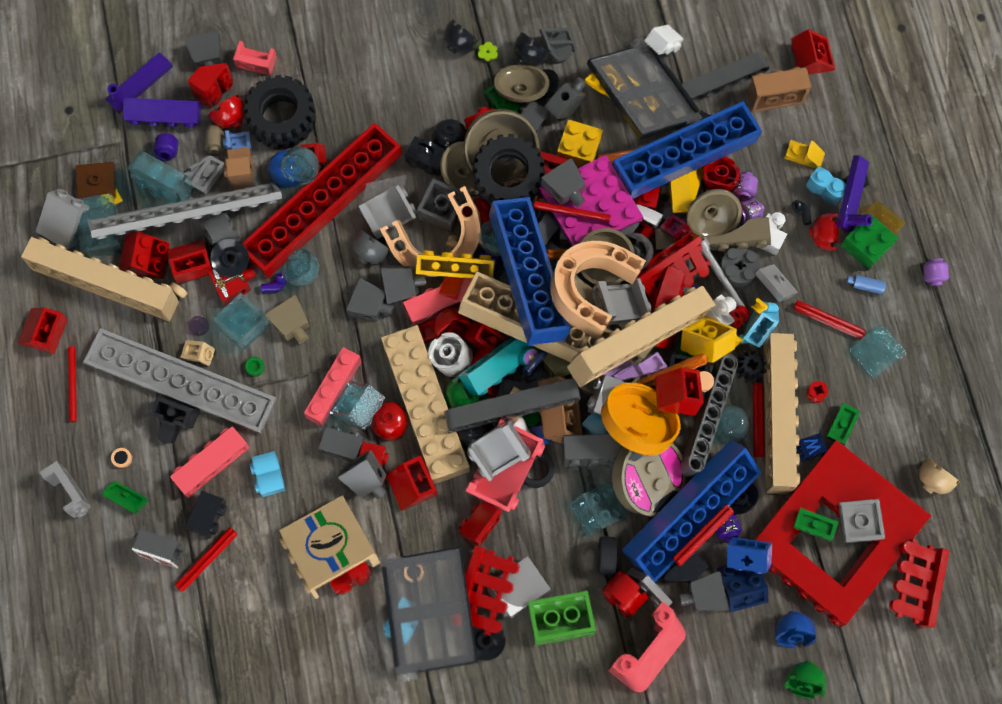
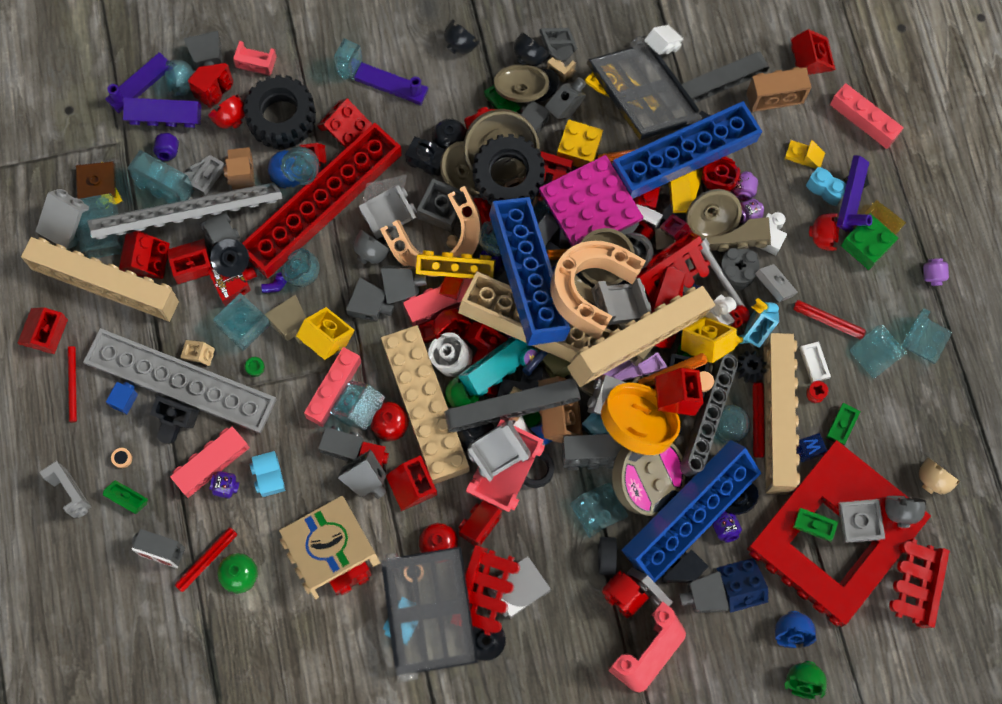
(122, 397): none -> blue brick
(178, 77): none -> clear light blue cylinder
(179, 291): tan tile -> none
(198, 325): clear purple tile -> none
(206, 514): black brick -> none
(214, 139): dark tan brick -> none
(224, 484): none -> dark purple head
(237, 140): medium blue bracket -> none
(237, 573): none -> green cylinder
(325, 333): none -> yellow brick
(344, 122): none -> red bracket
(348, 59): none -> clear light blue brick
(391, 83): none -> dark purple piece
(437, 537): none -> red cylinder
(487, 47): lime plant -> none
(561, 618): bright green slope -> none
(563, 72): none -> tan bracket
(565, 183): dark grey torso -> none
(572, 211): red bar -> none
(703, 534): red axle -> none
(749, 555): blue brick -> none
(803, 210): black arm -> none
(815, 362): none -> white tile
(866, 116): none -> coral brick
(867, 284): medium blue cylinder -> none
(905, 510): none -> dark grey cylinder
(926, 337): none -> clear light blue bracket

